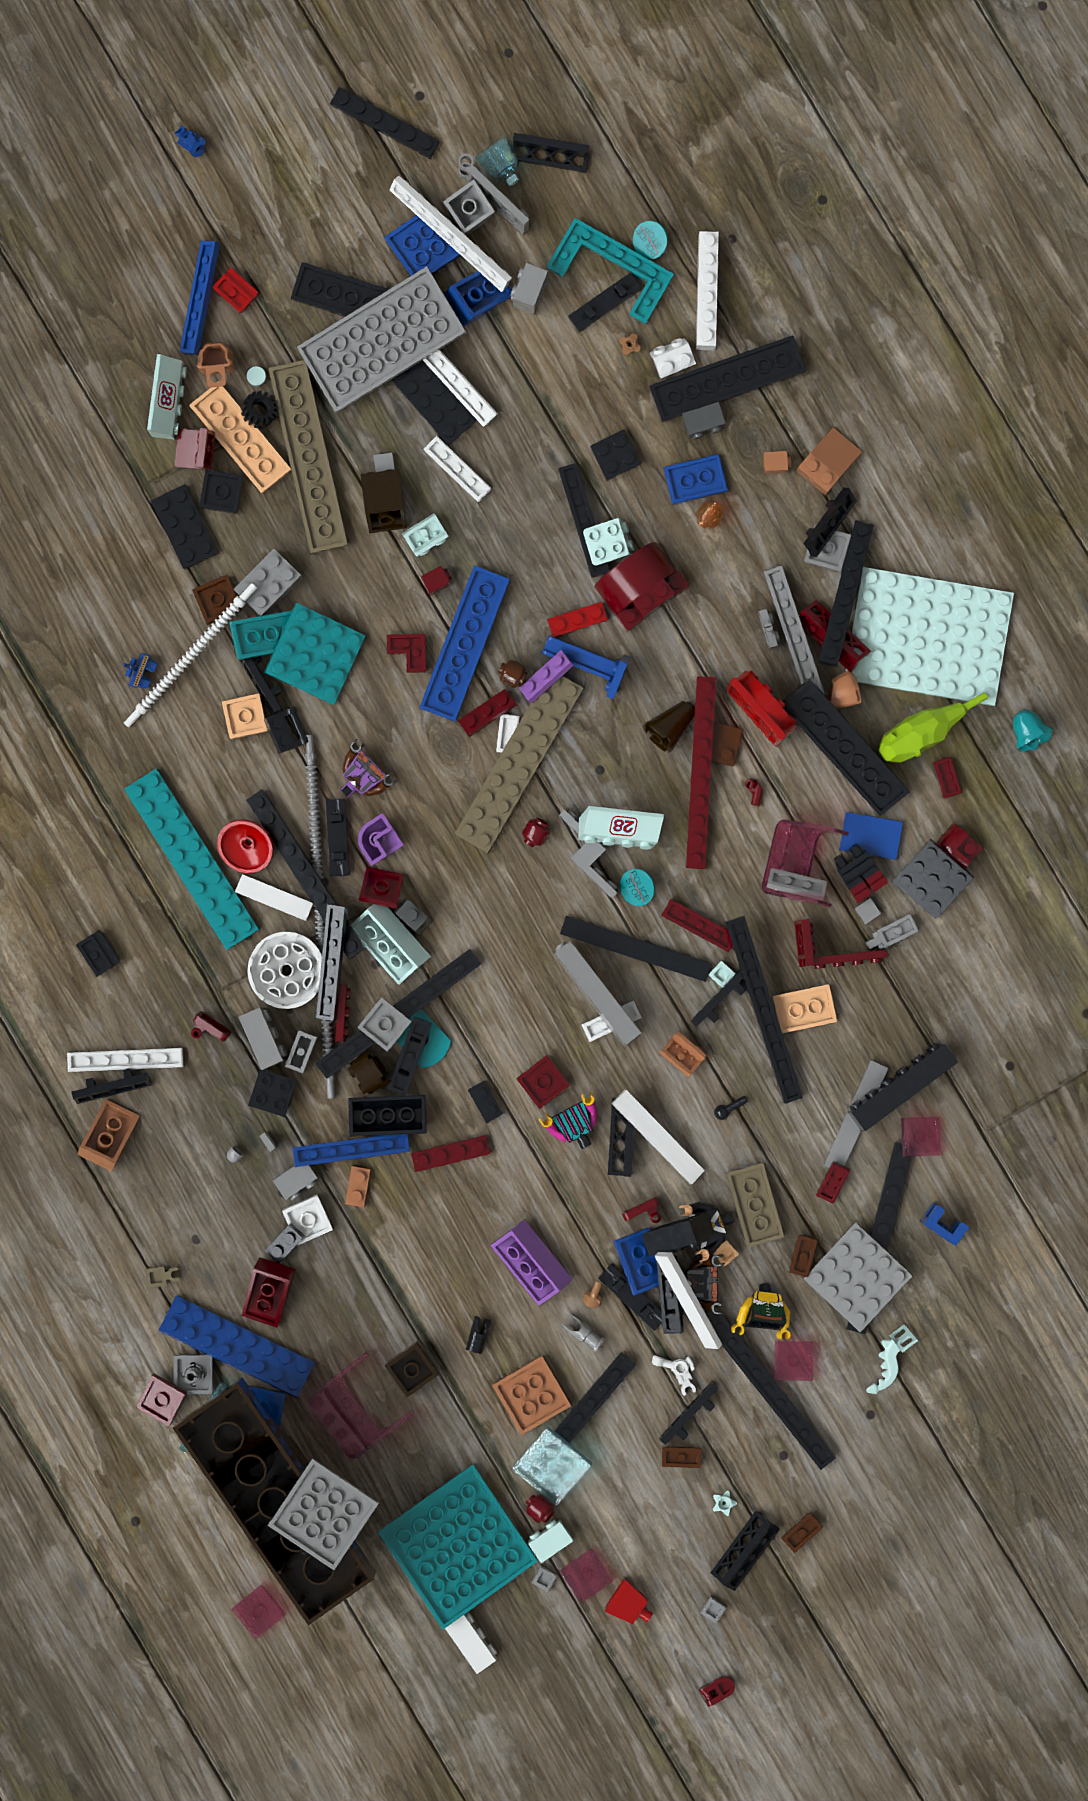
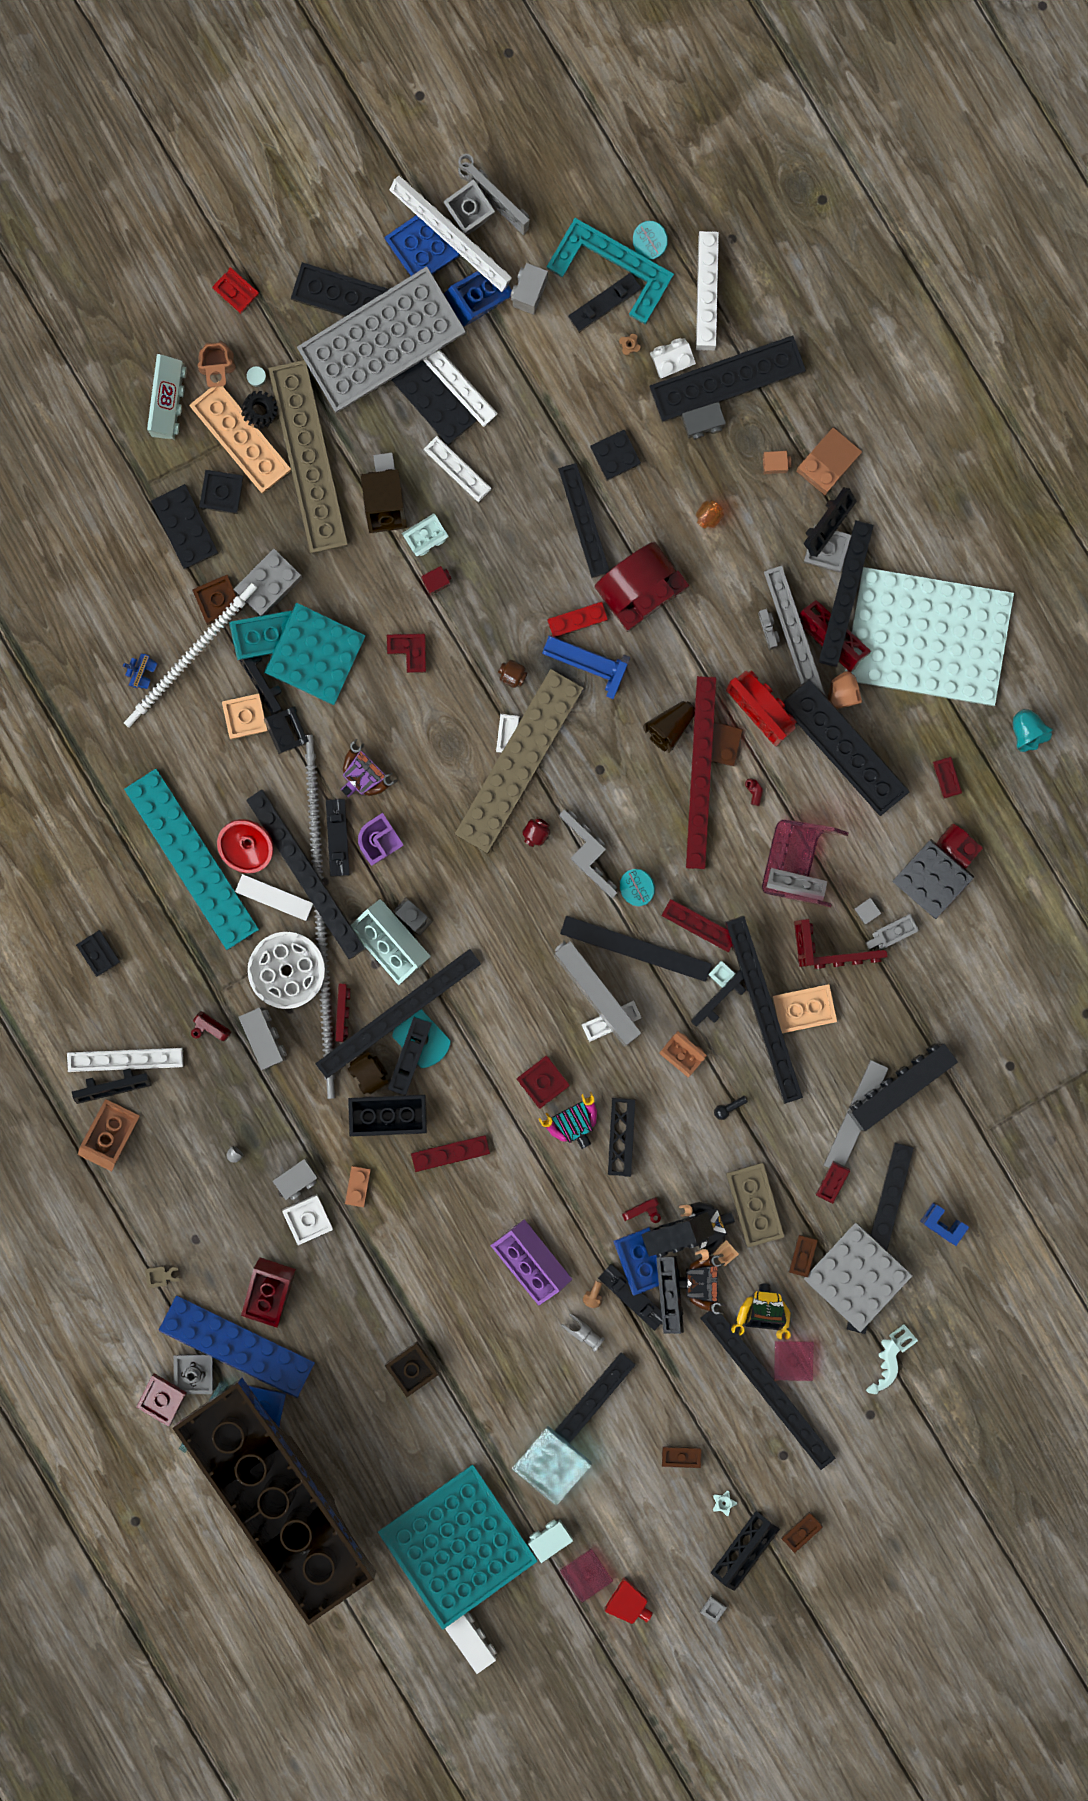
(190, 141): blue hips -> none
(195, 449): bracket -> none
(199, 297): blue plate -> none
(258, 1611): clear pink plate -> none
(268, 1141): light grey tile -> none
(272, 1093): black plate -> none
(284, 1243): plate -> none
(301, 1051): light grey brick -> none
(323, 1514): light grey plate -> none
(331, 962): plate -> none
(346, 1418): clear pink windscreen -> none
(350, 1150): blue plate -> none
(381, 887): dark red plate -> none
(384, 123): black plate -> none
(384, 1024): light grey plate -> none
(464, 643): blue plate -> none
(477, 1340): black hinge -> none
(485, 1102): black plate -> none
(487, 713): dark red plate -> none
(500, 161): clear light blue torso -> none
(531, 1395): nougat plate -> none
(540, 1508): dark red head -> none
(544, 1578): light grey tile -> none
(546, 676): medium lavender plate -> none
(554, 146): black fence -> none
(608, 541): light aqua bracket -> none
(620, 827): light aqua slope -> none
(658, 1136): white tile -> none
(676, 1426): black hinge -> none
(680, 1368): white piece -> none
(688, 1300): white tile -> none
(695, 479): blue tile -> none
(724, 1686): dark red plate -> none
(856, 867): black hips -> none
(875, 835): blue tile -> none
(920, 1136): clear pink plate -> none
(923, 730): lime piece -> none

